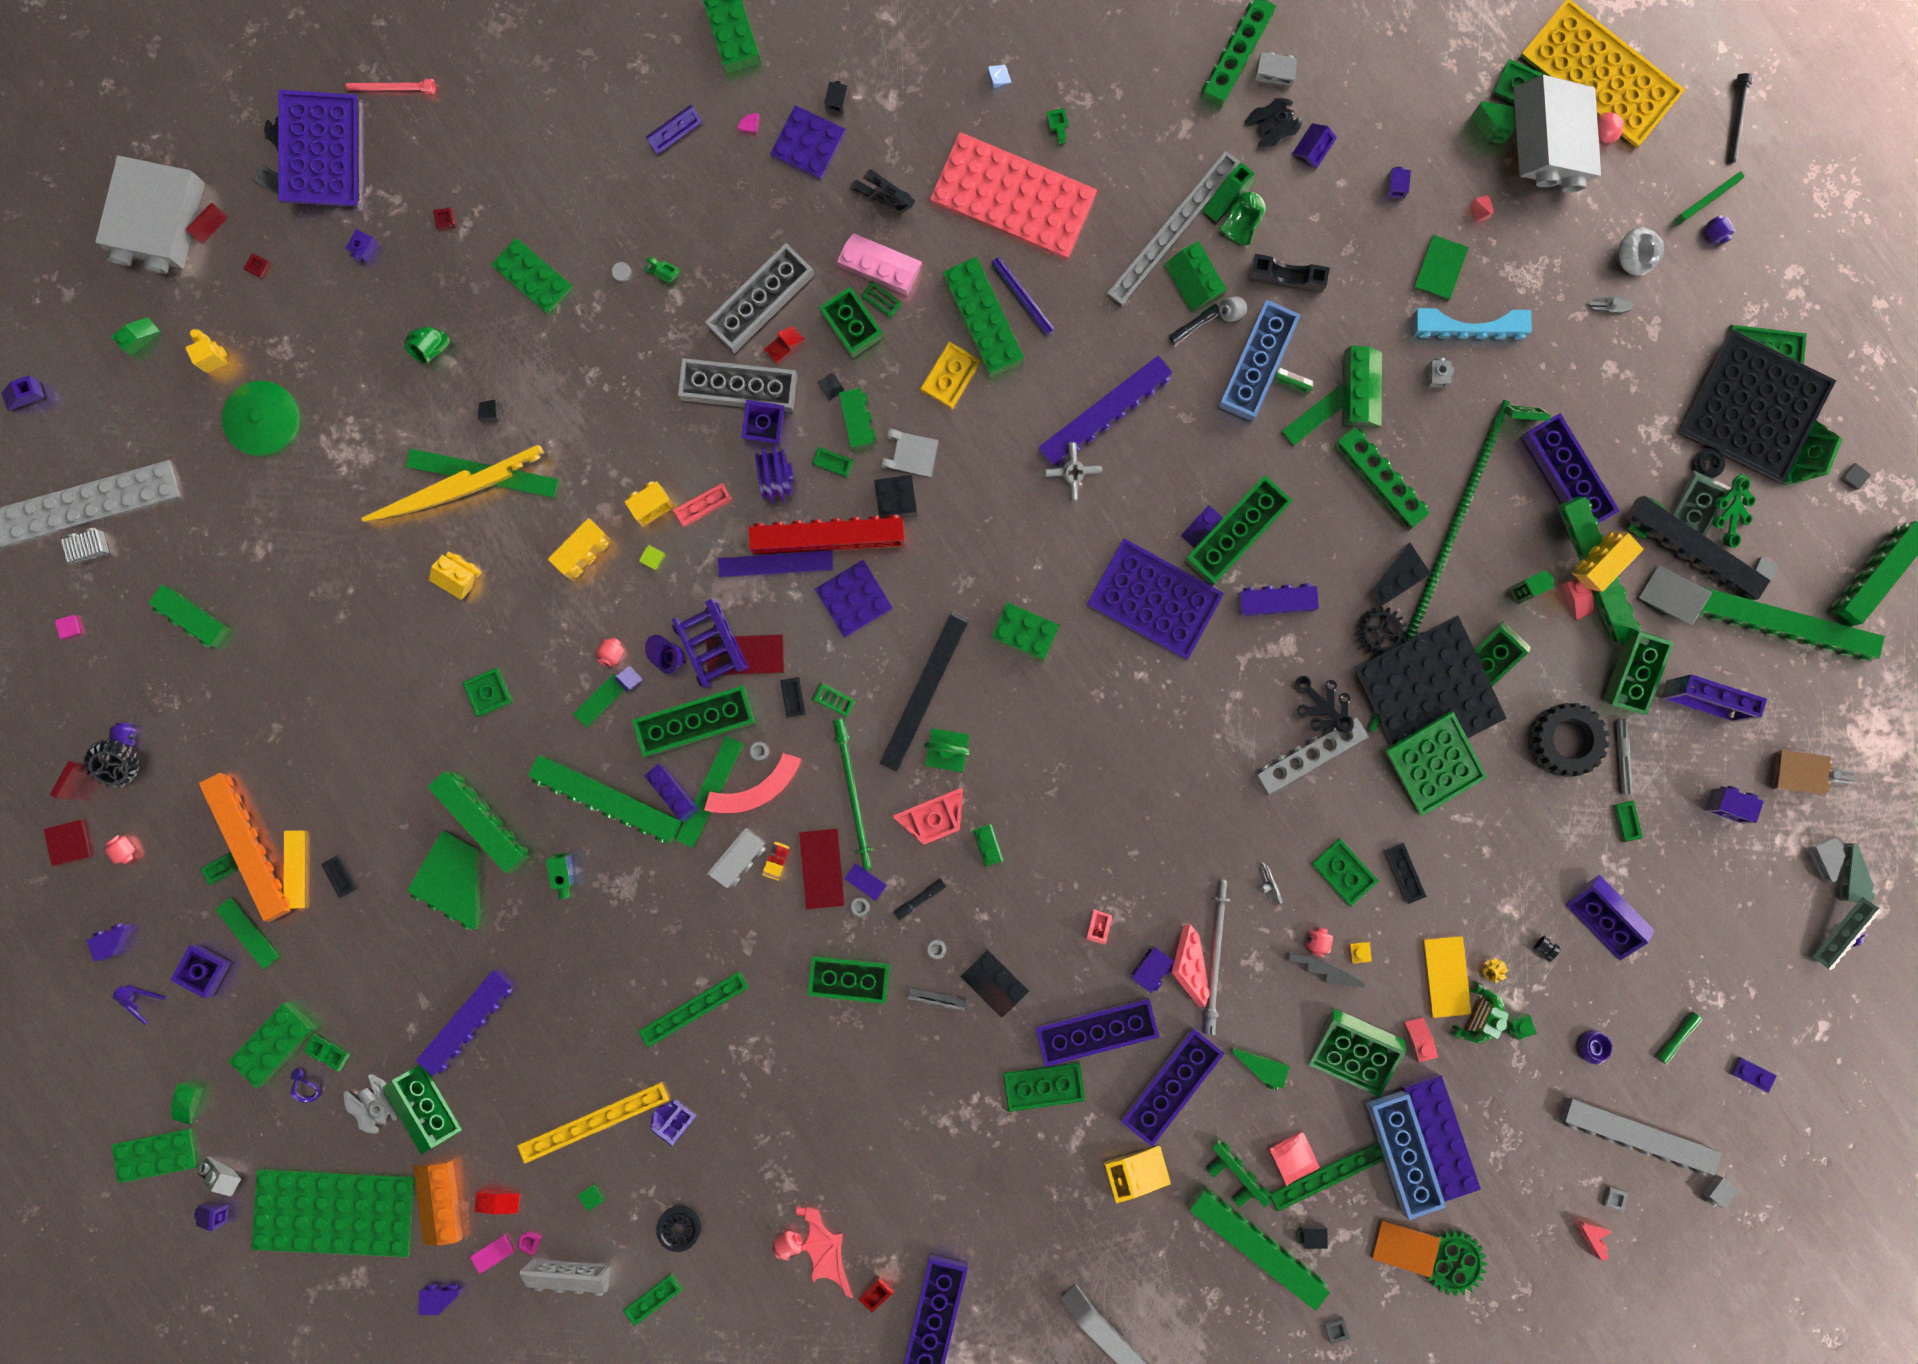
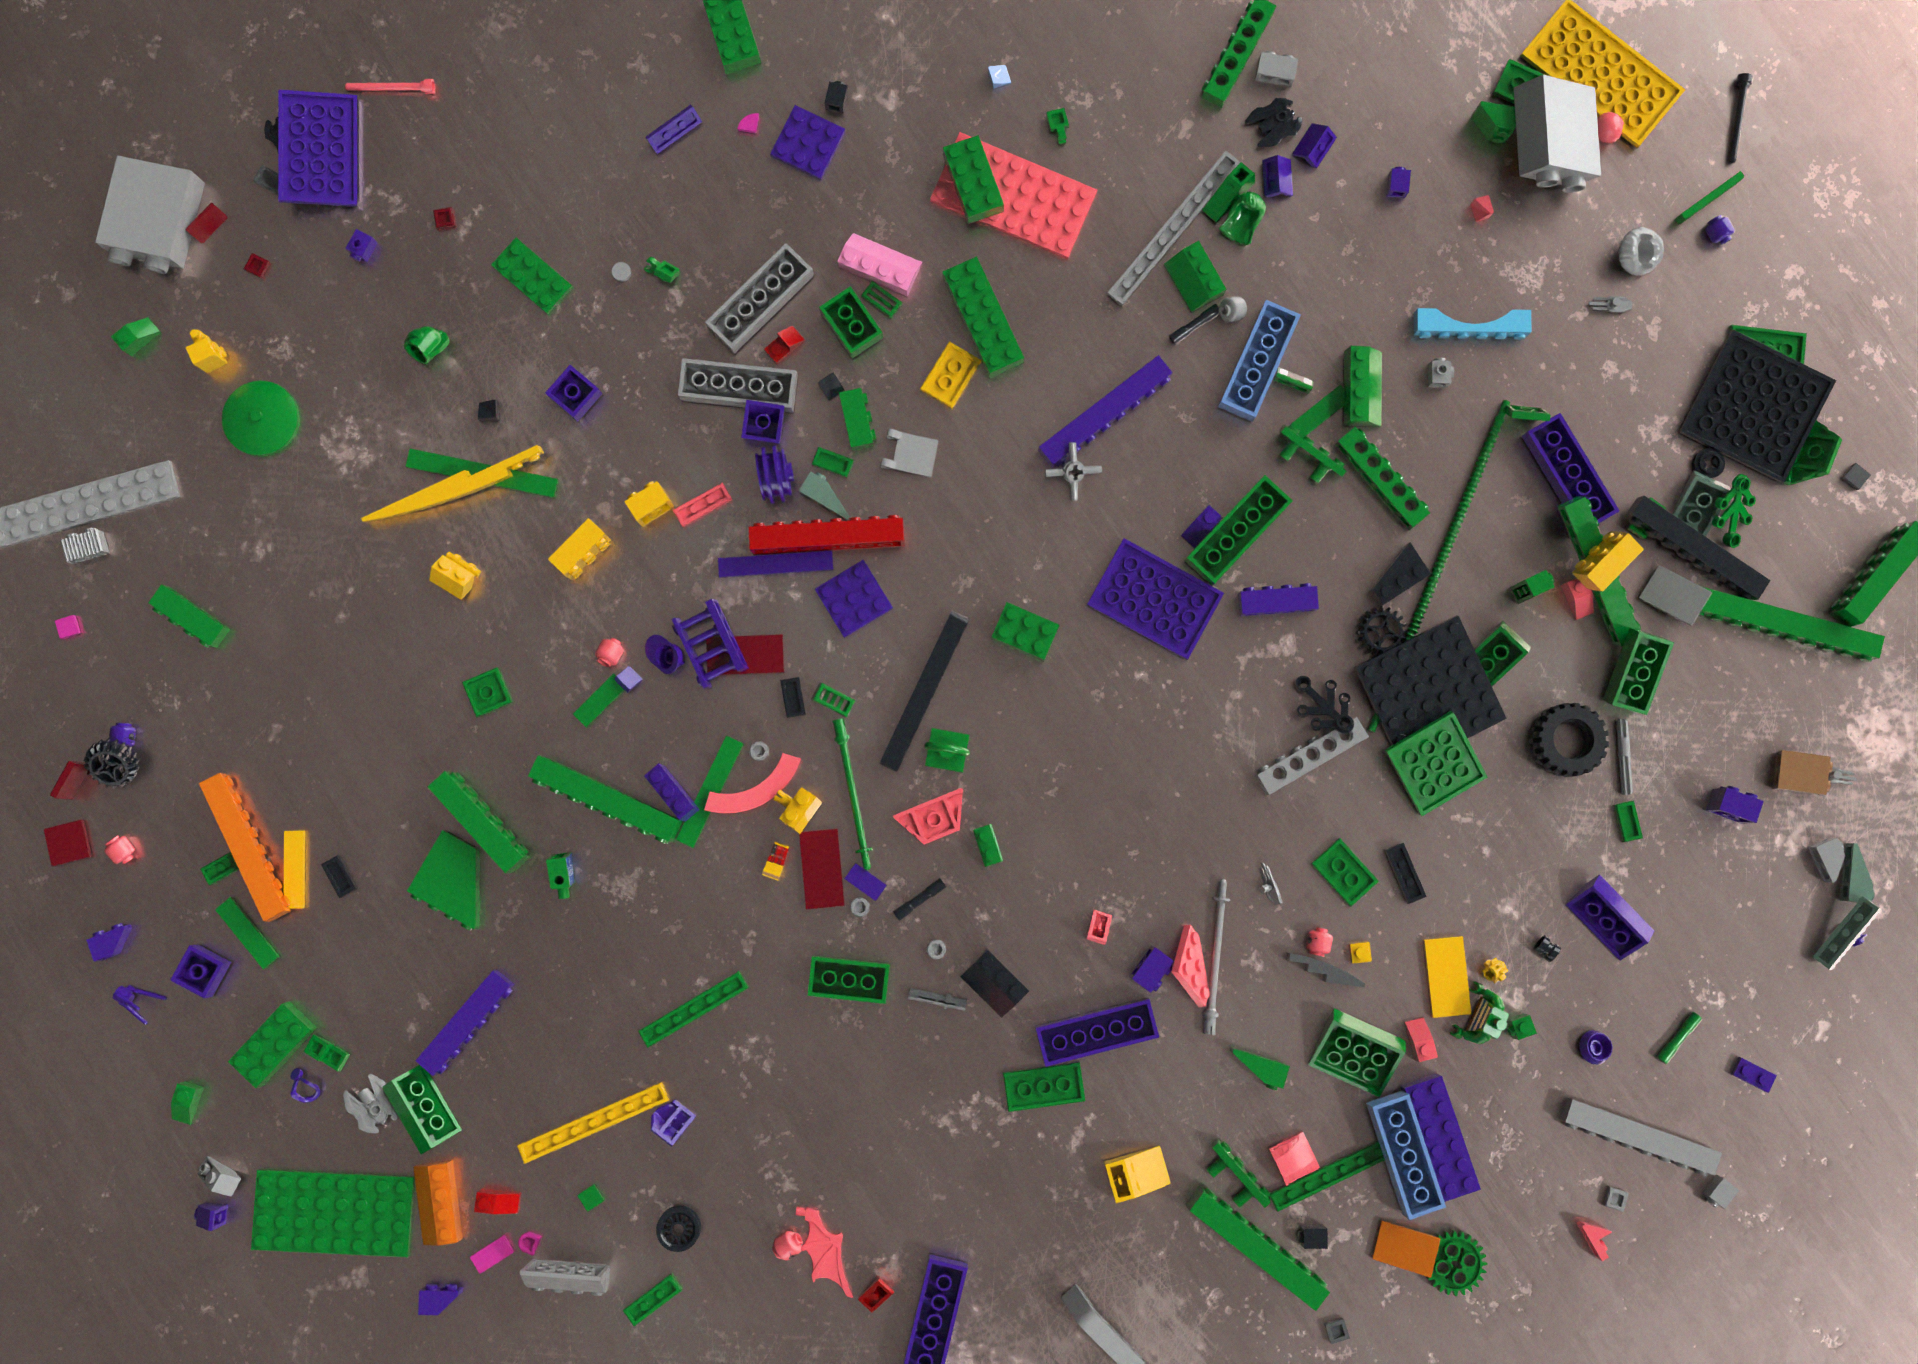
(22, 392): dark purple slope -> none
(154, 1155): green plate -> none
(573, 393): none -> dark purple brick
(652, 557): lime tile -> none
(693, 721): green brick -> none
(738, 858): light grey slope -> none
(798, 809): none -> yellow brick
(819, 491): none -> sand green slope
(885, 191): black wing -> none
(895, 497): black brick -> none
(973, 179): none -> green brick
(1022, 296): dark purple axle -> none
(1171, 1086): dark purple brick -> none
(1277, 176): none -> dark purple panel
(1306, 443): none -> green plate
(1307, 277): black arch -> none
(1441, 267): green tile -> none
(1714, 698): dark purple window -> none
(1766, 568): light grey tile -> none

